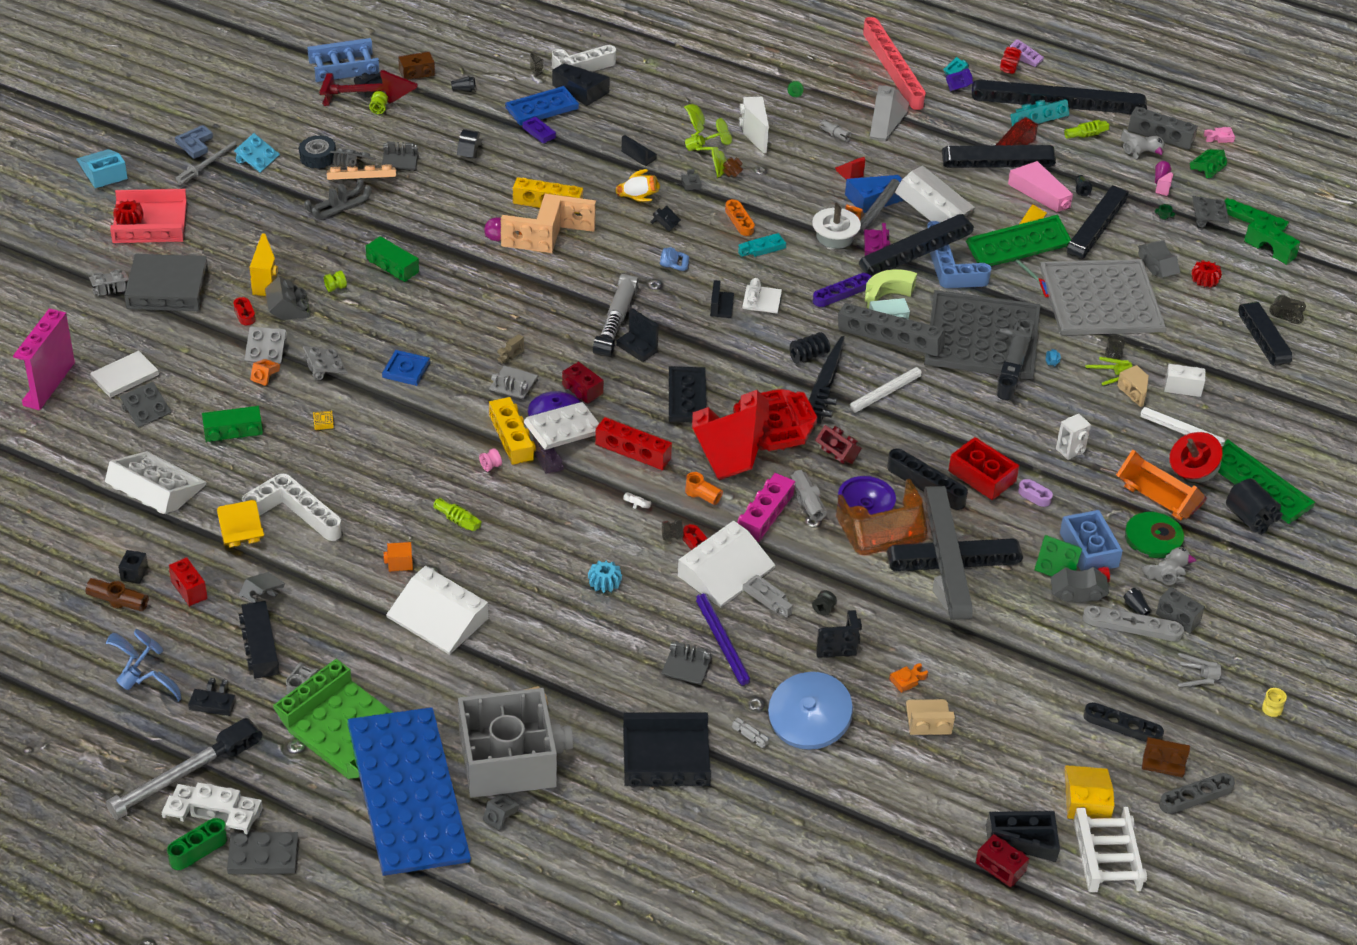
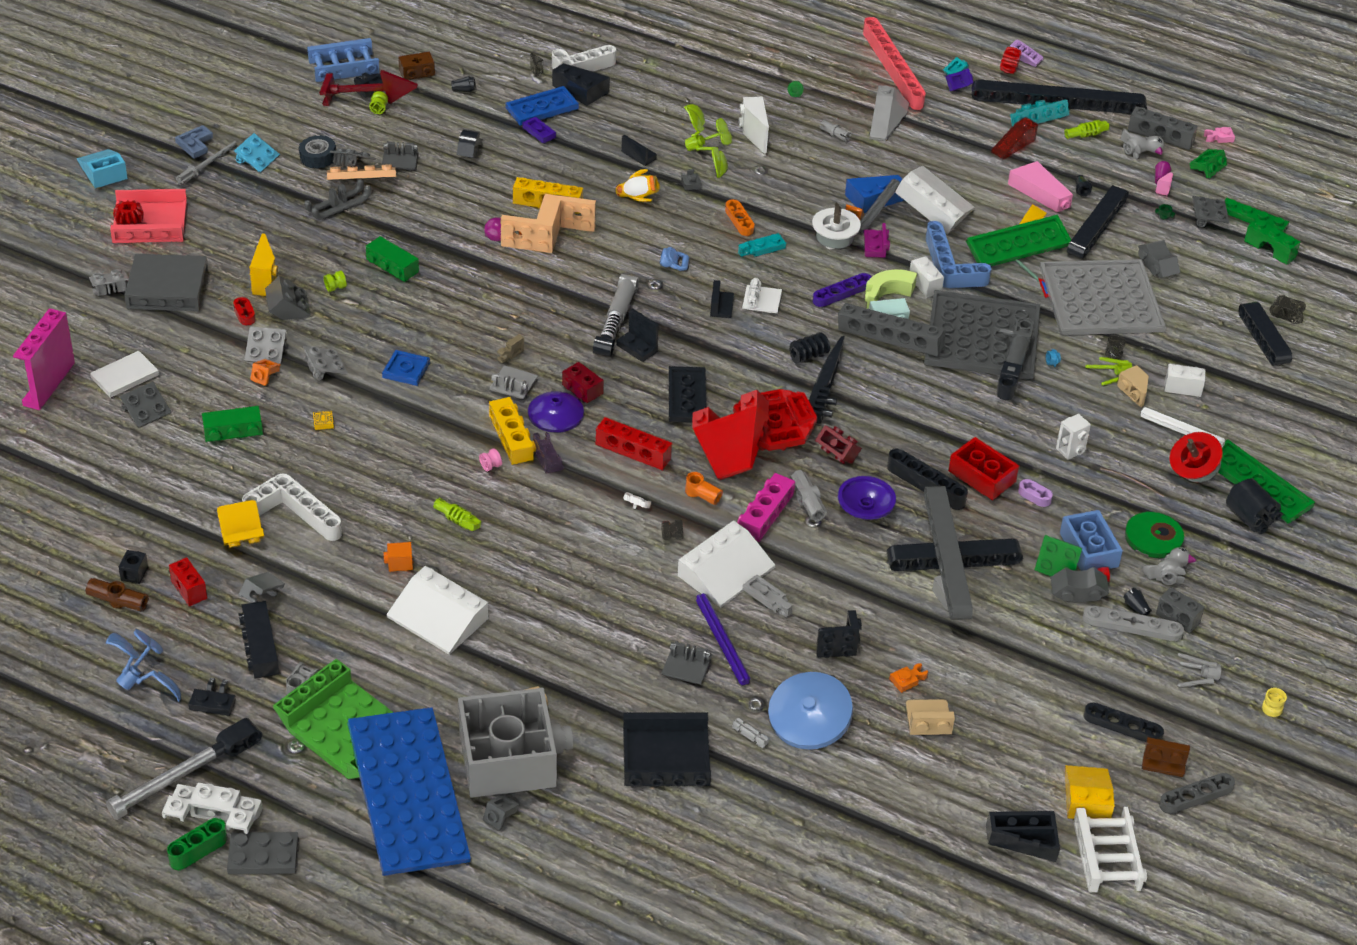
(153, 481): white slope -> none
(562, 425): white plate -> none
(604, 576): medium azure gear -> none
(666, 218): black bracket -> none
(689, 539): red beam -> none
(732, 167): reddish brown gear -> none
(824, 602): pearl dark grey wheel -> none
(852, 169): red slope -> none
(881, 530): clear orange windscreen -> none
(885, 389): white axle -> none
(917, 245): black beam -> none
(927, 276): none -> white brick
(997, 156): black beam -> none
(1002, 860): dark red brick -> none
(1160, 486): orange windscreen -> none
(1206, 273): red gear -> none

